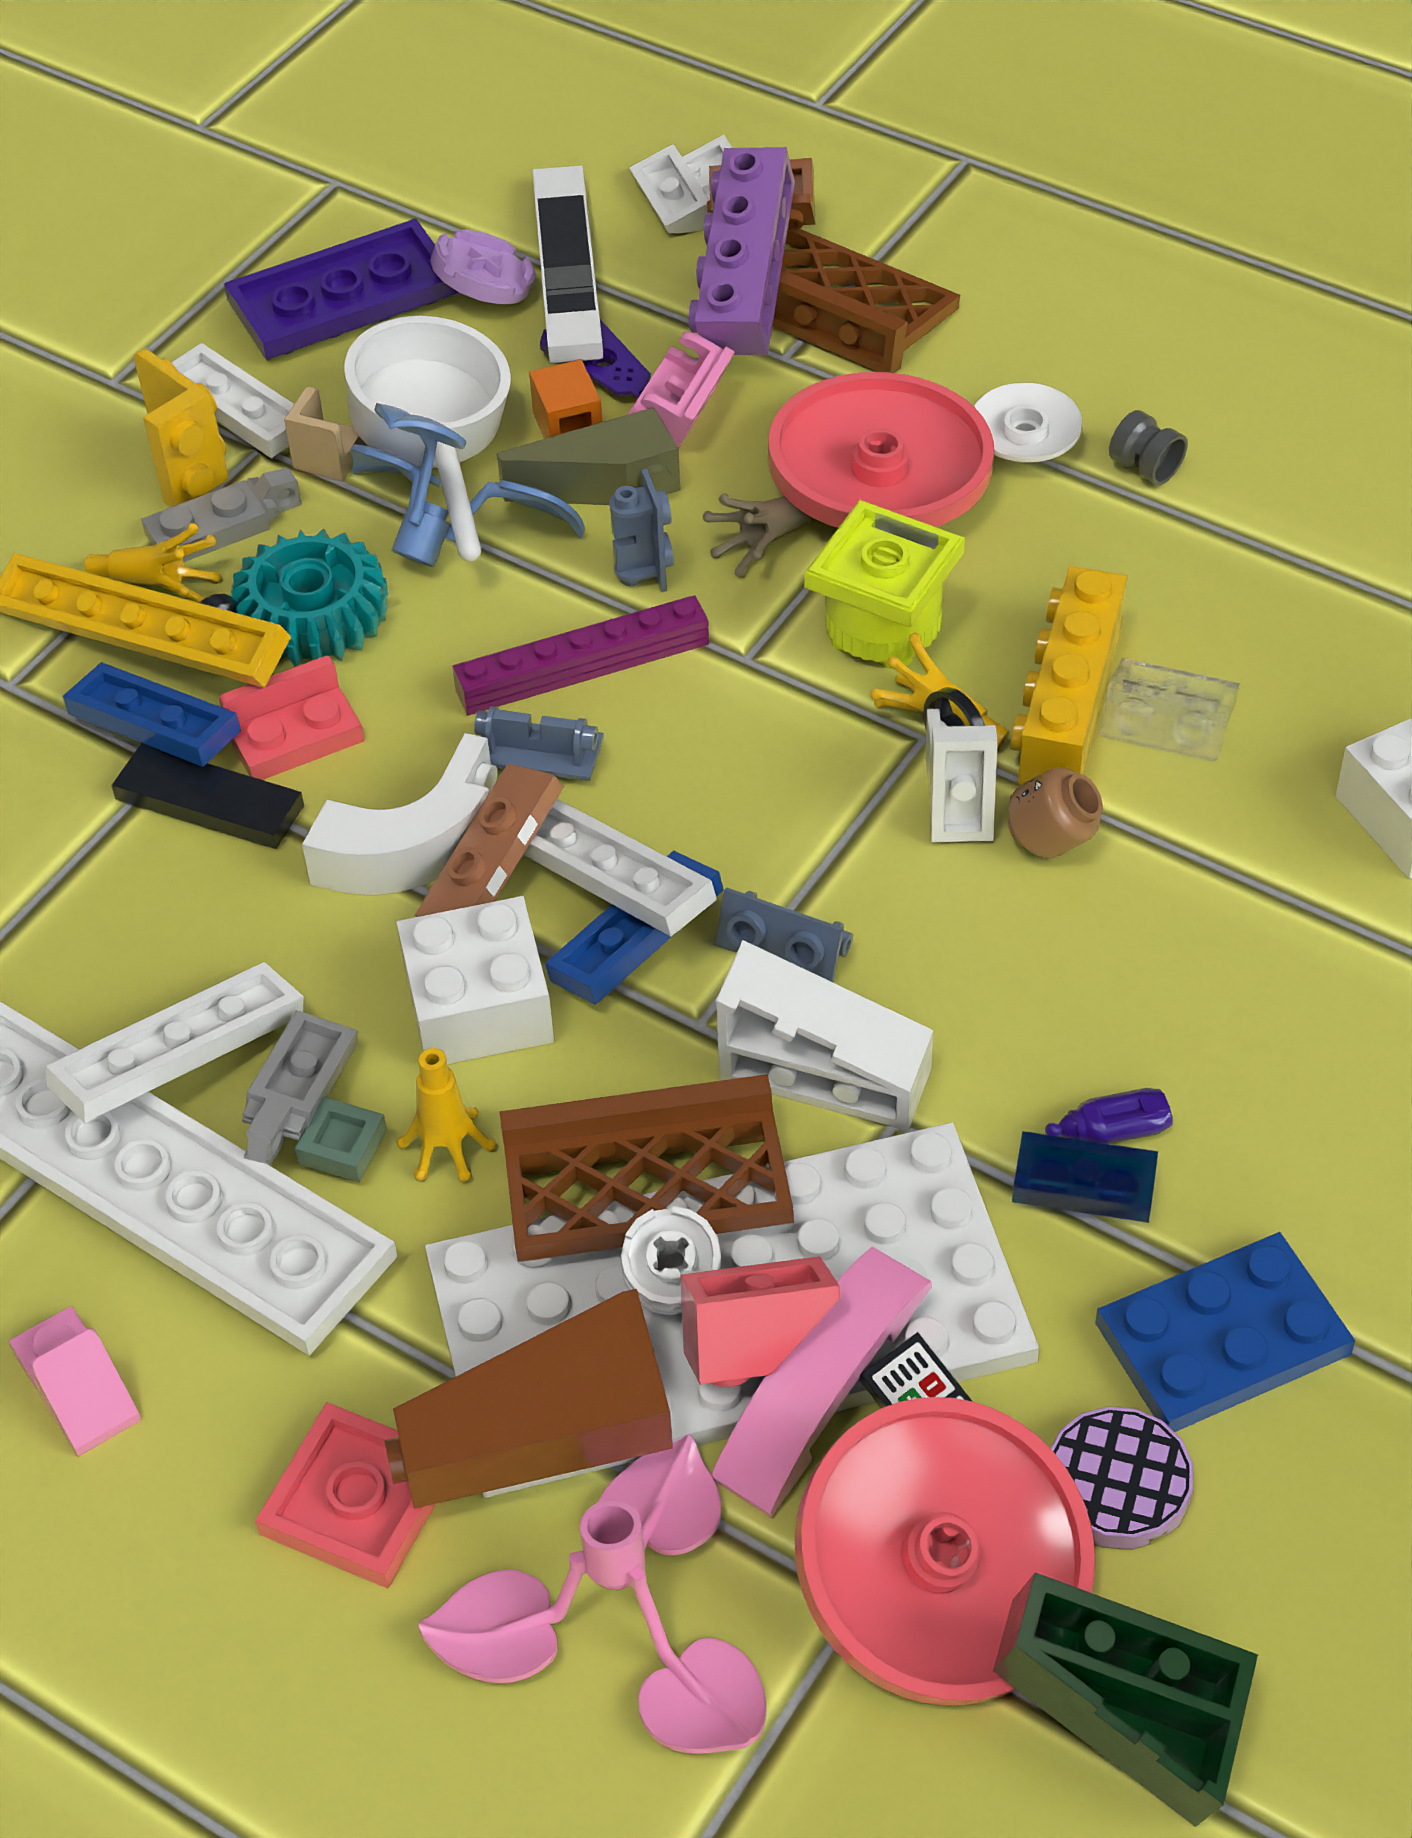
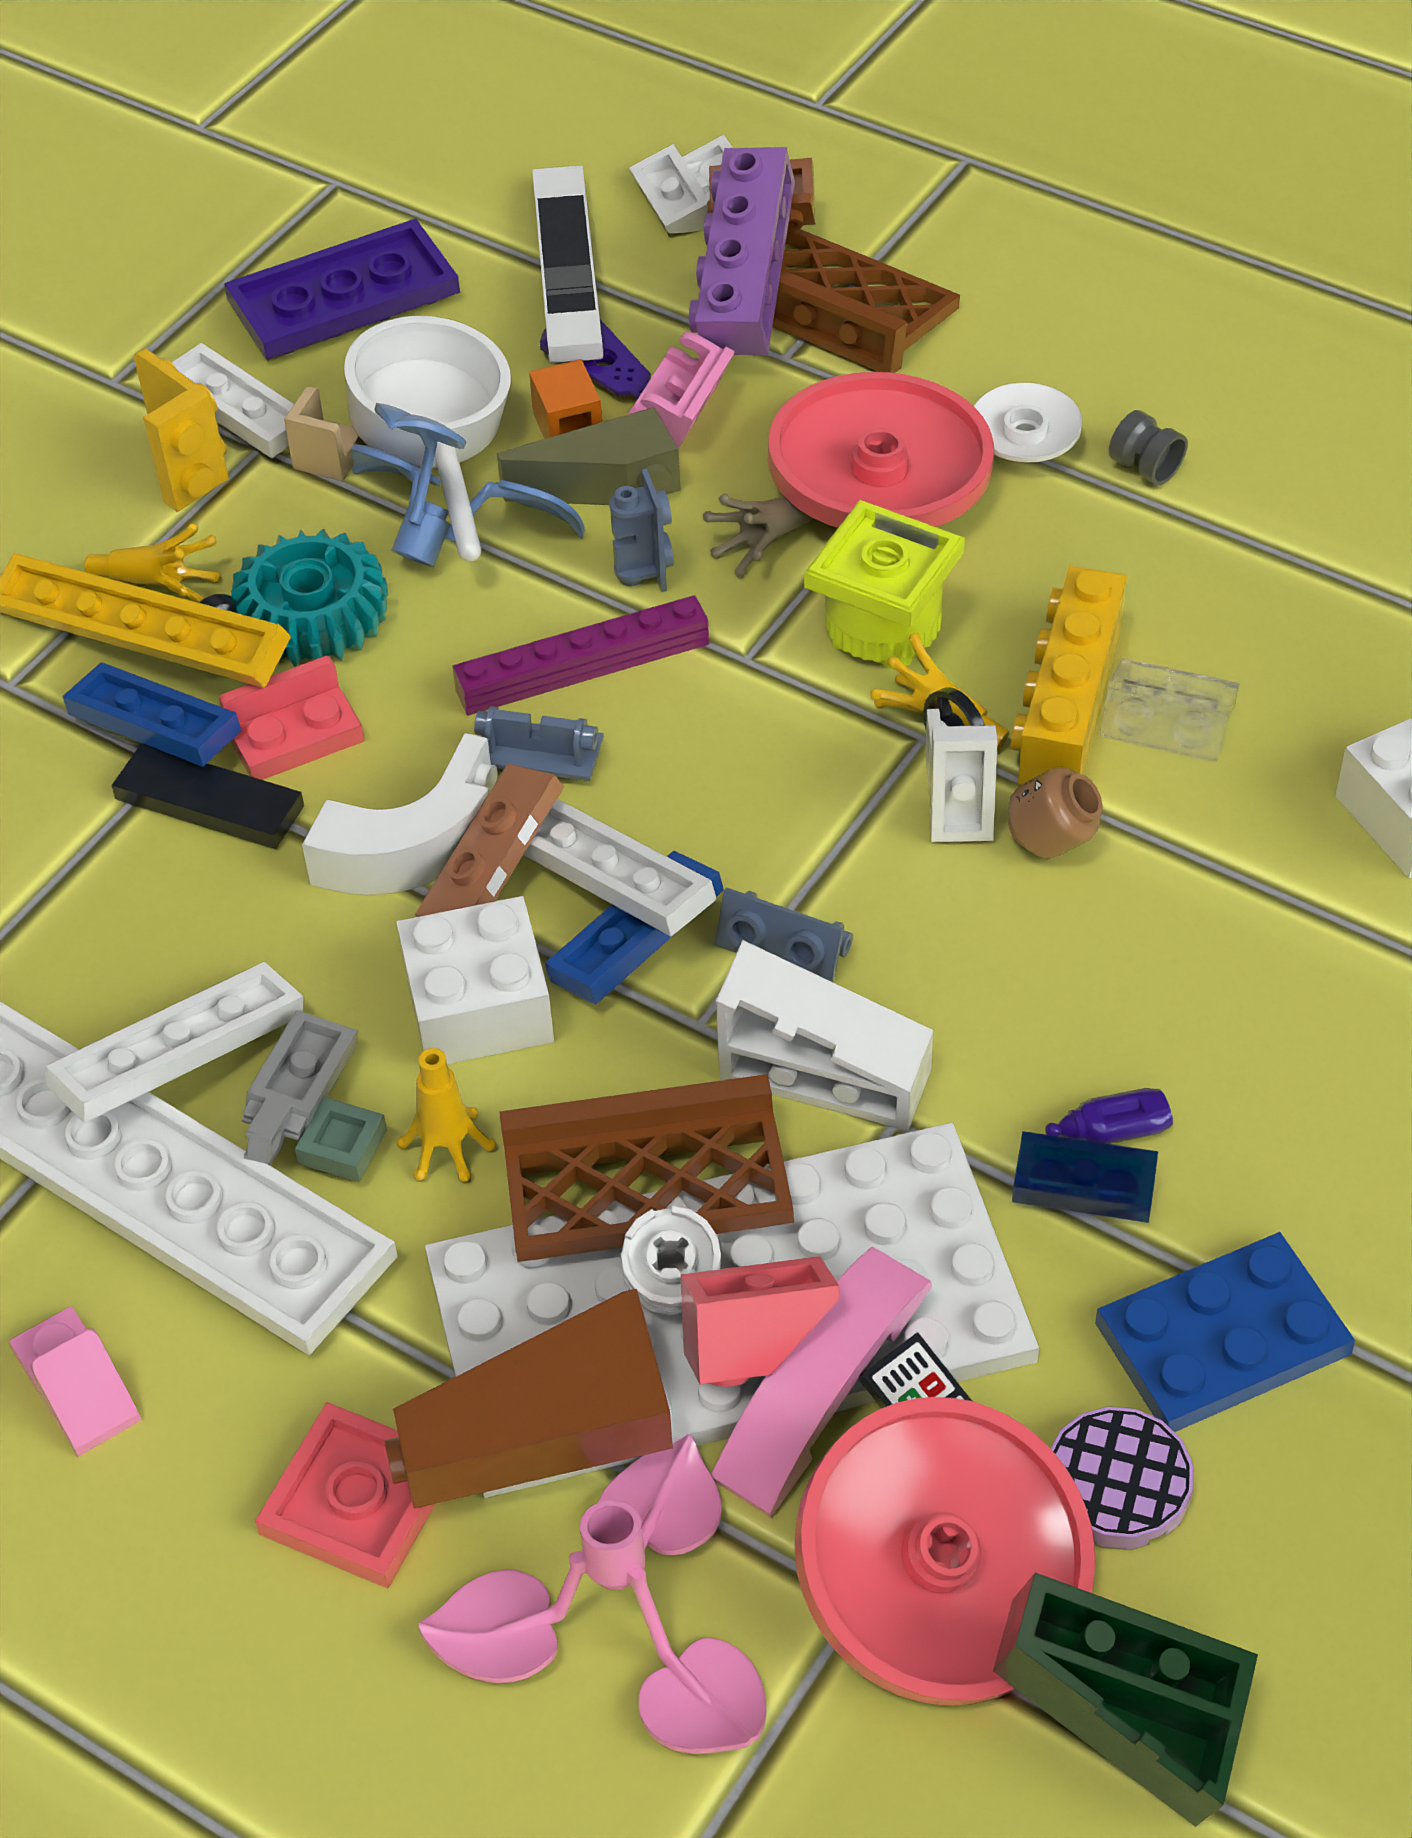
(228, 512): light grey hinge -> none
(482, 267): lavender tile -> none

